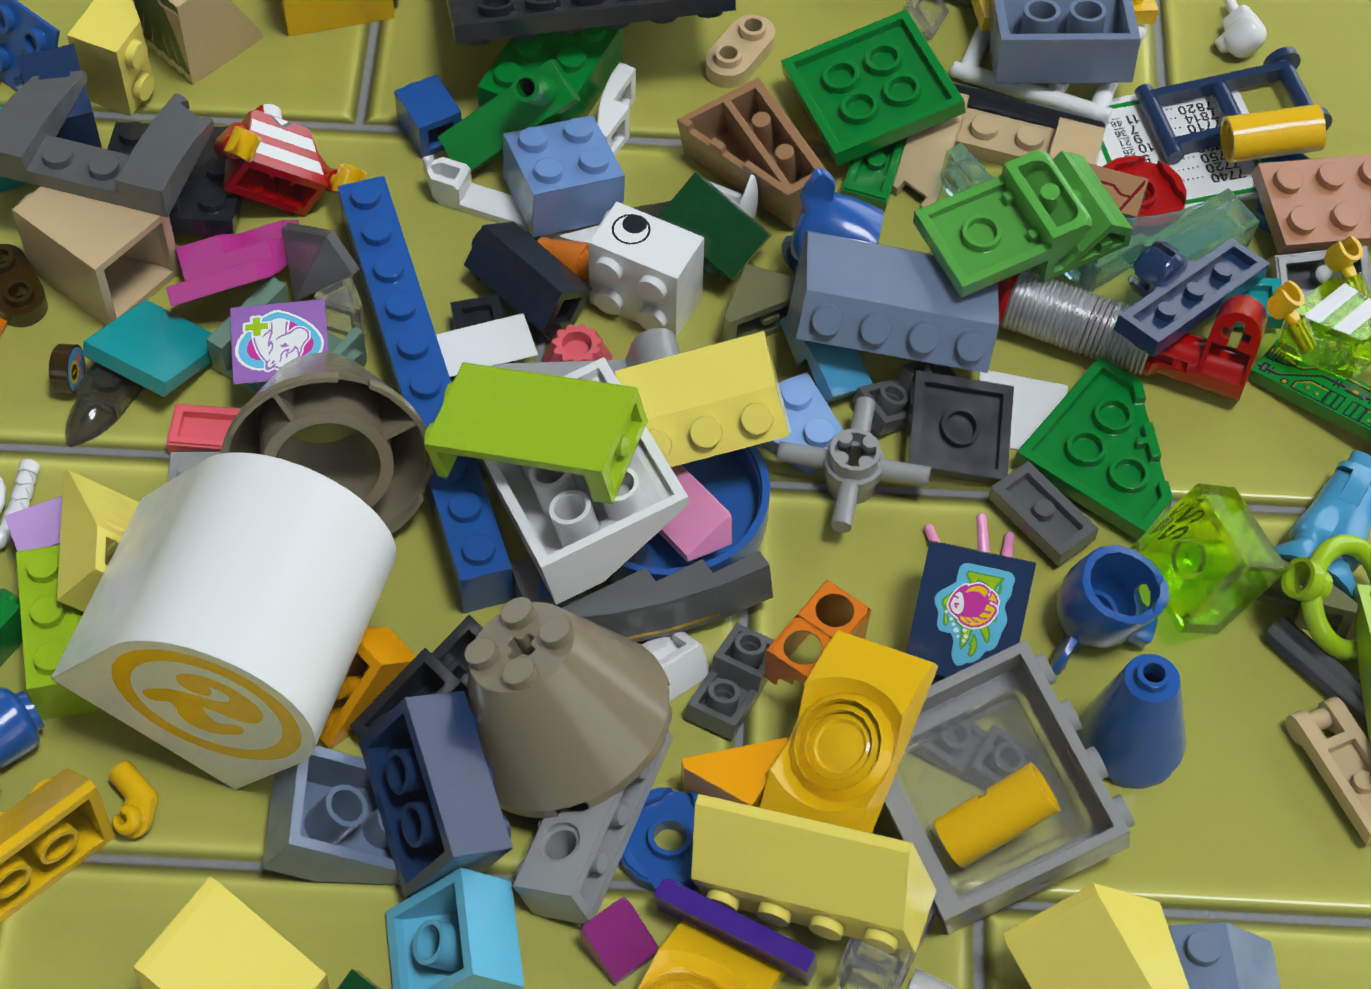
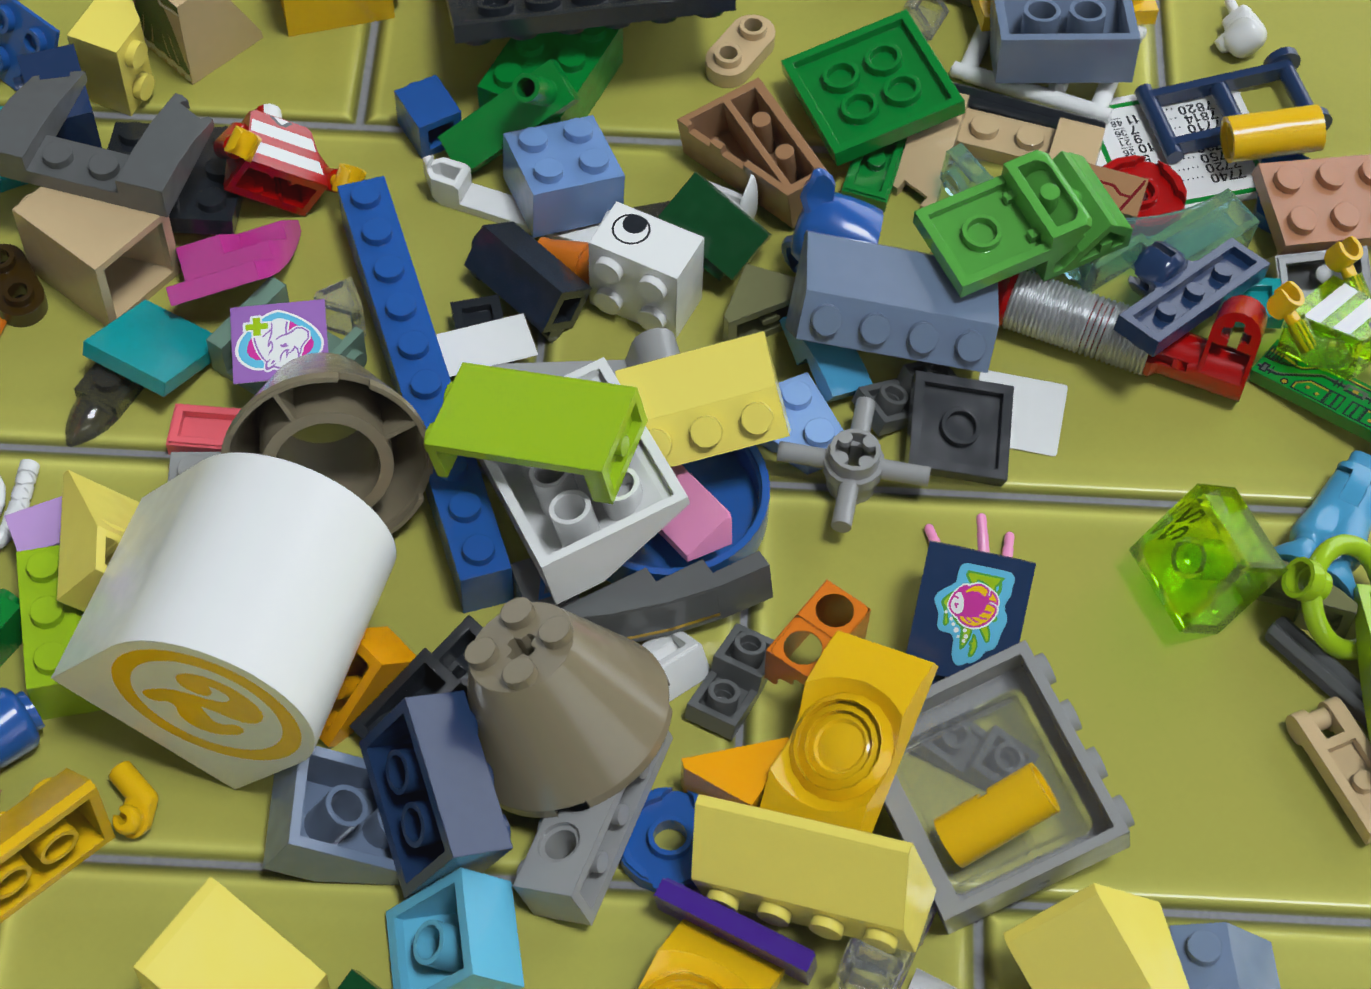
(66, 367): dark brown tile -> none
(315, 258): dark grey slope -> none
(576, 345): coral piece -> none
(615, 106): white slope -> none
(618, 940): magenta slope -> none
(1043, 513): dark grey plate -> none
(1103, 450): green plate -> none
(1103, 604): blue piece -> none
(1138, 723): blue cone -> none

